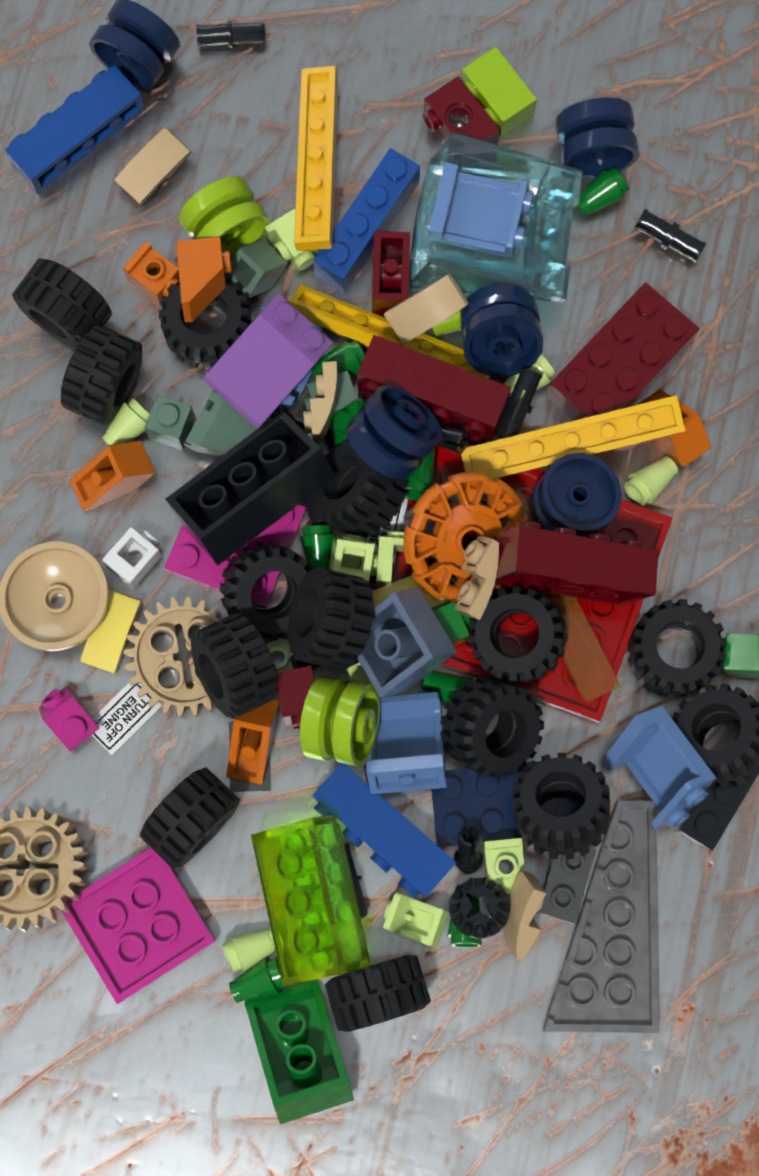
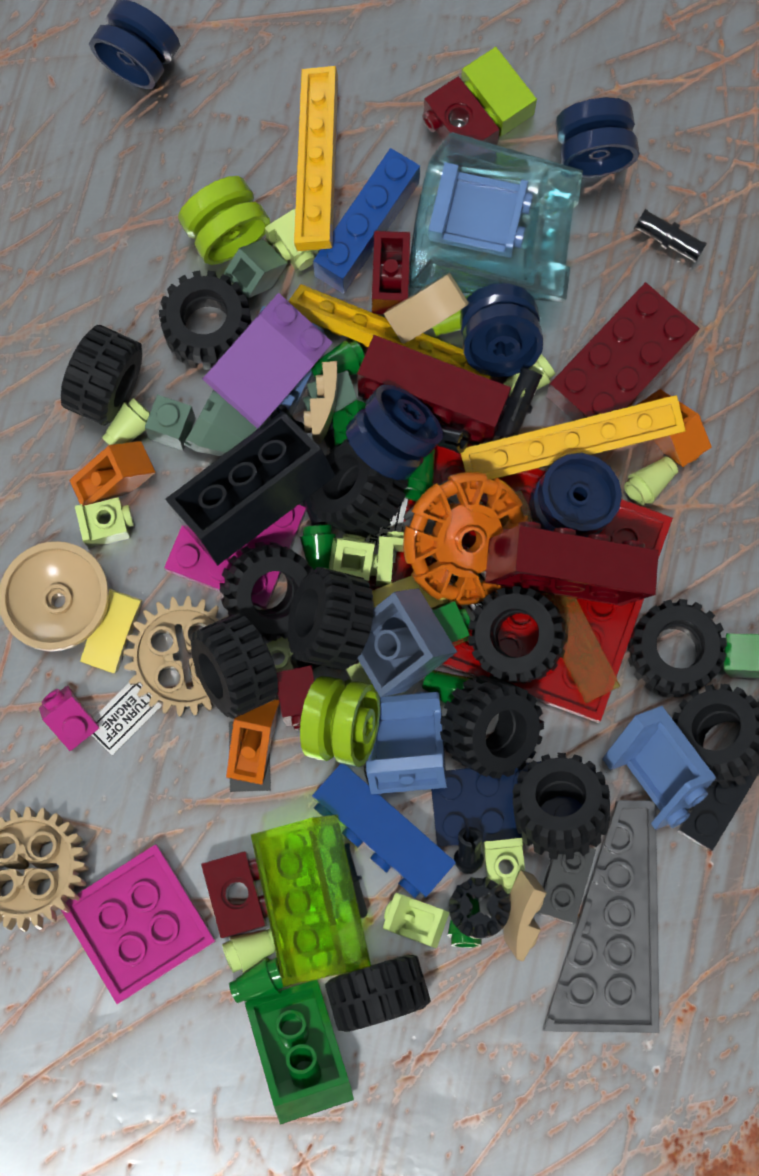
(61, 302): black tyre -> none
(75, 128): blue brick -> none
(99, 534): none -> yellowish green brick
(119, 556): white brick -> none
(139, 271): orange brick -> none
(152, 165): tan slope -> none
(189, 817): black tyre -> none
(201, 273): orange slope -> none
(219, 877): none -> dark red brick
(230, 33): black axle -> none
(482, 563): tan slope -> none
(602, 191): green cone -> none

